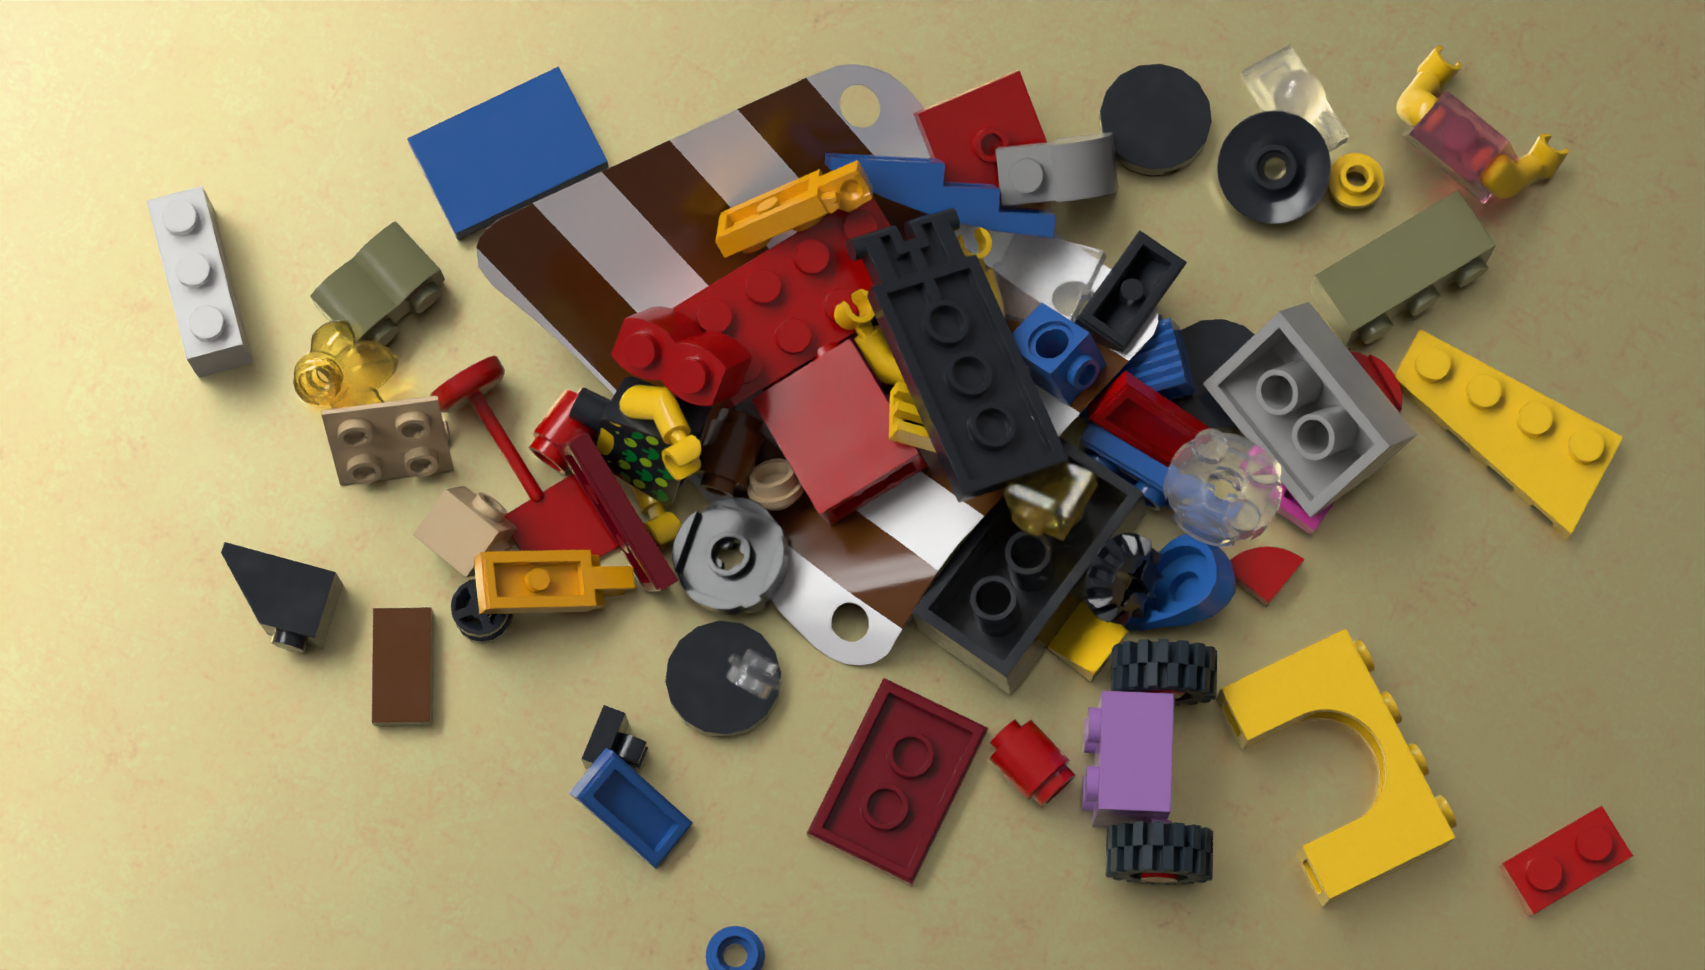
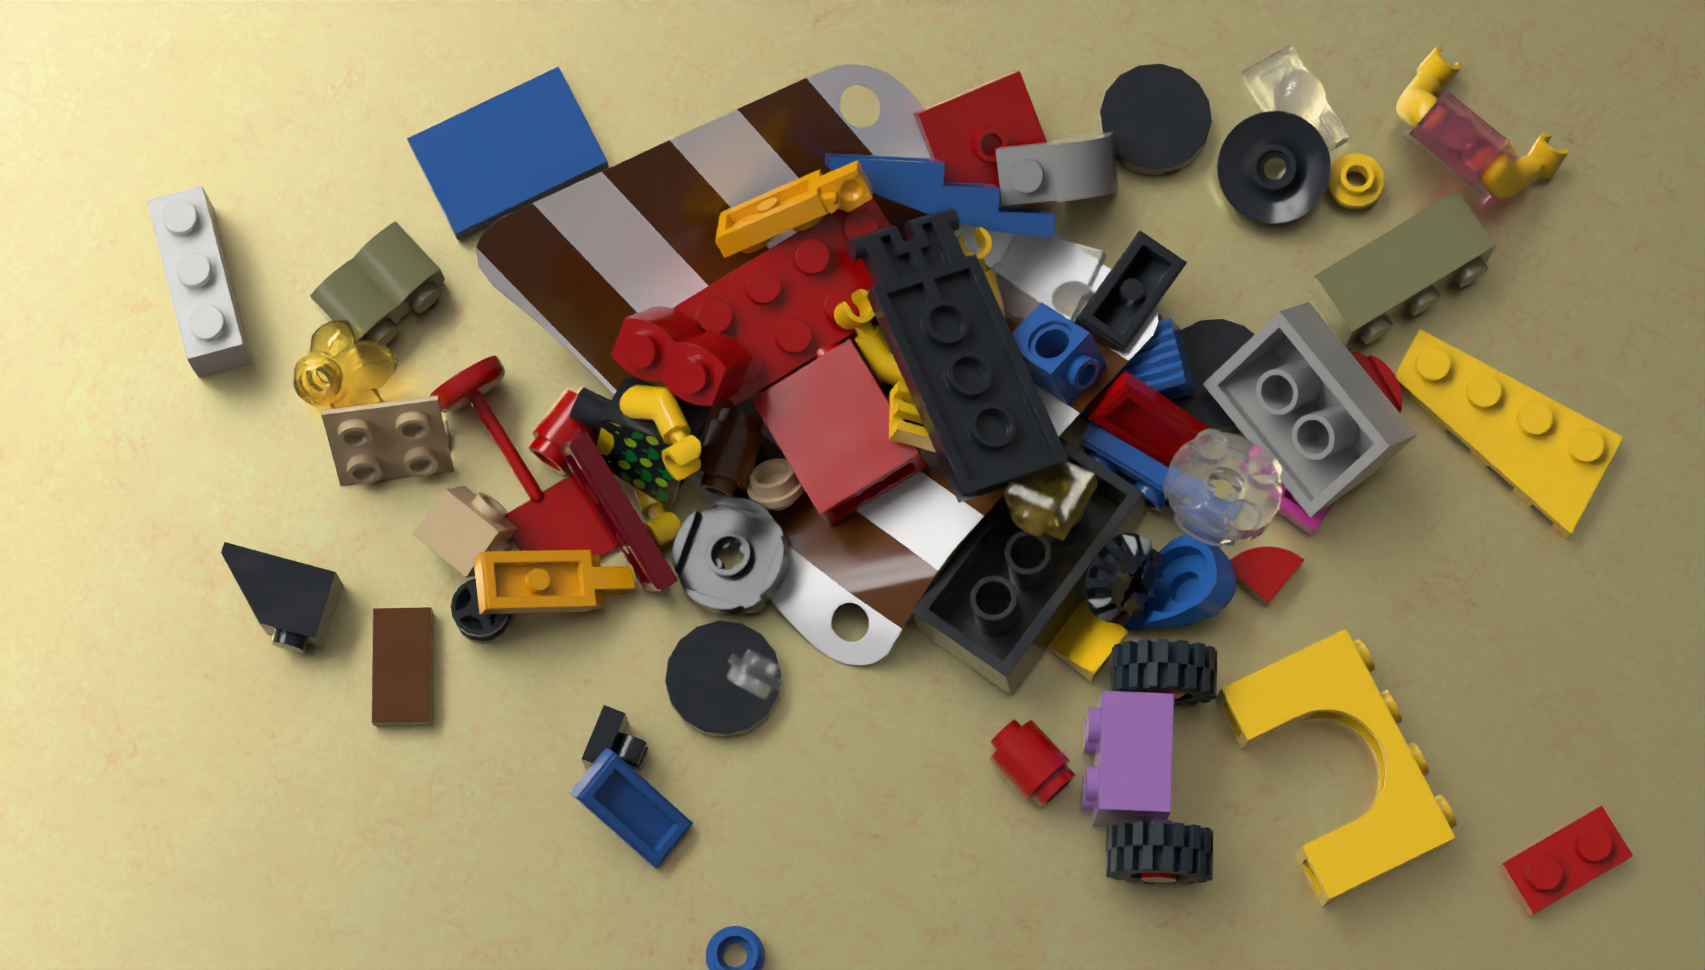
(897, 782): dark red tile -> none

